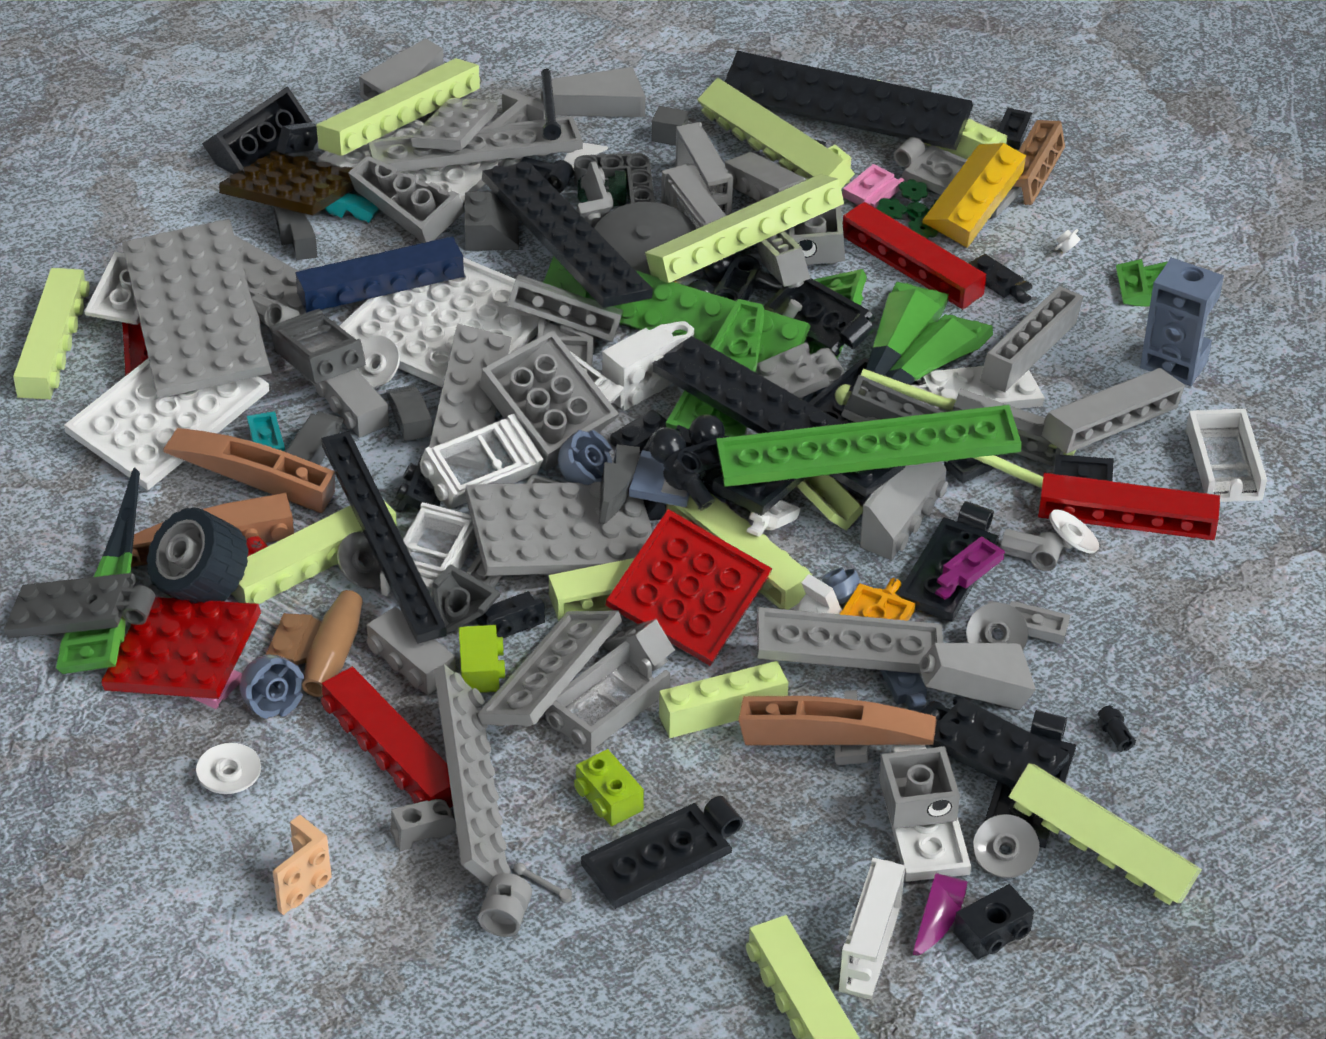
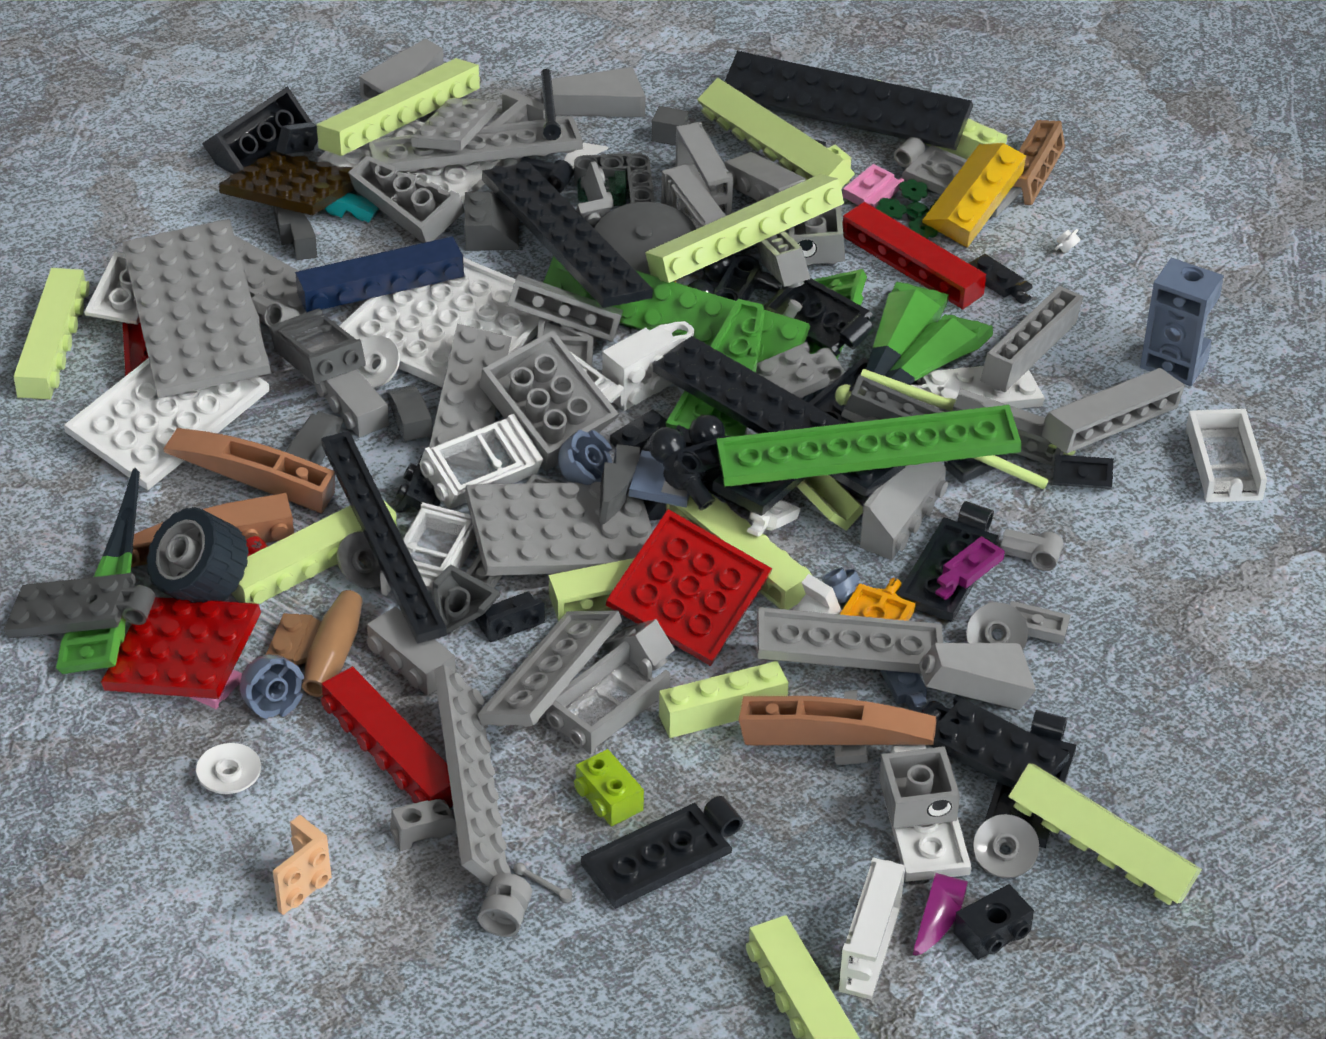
(265, 430): teal plate -> none
(480, 657): lime brick -> none
(1015, 125): black plate -> none
(1073, 532): white dish -> none
(1112, 721): black animal -> none
(1131, 506): red brick -> none
(1137, 281): bright green slope -> none

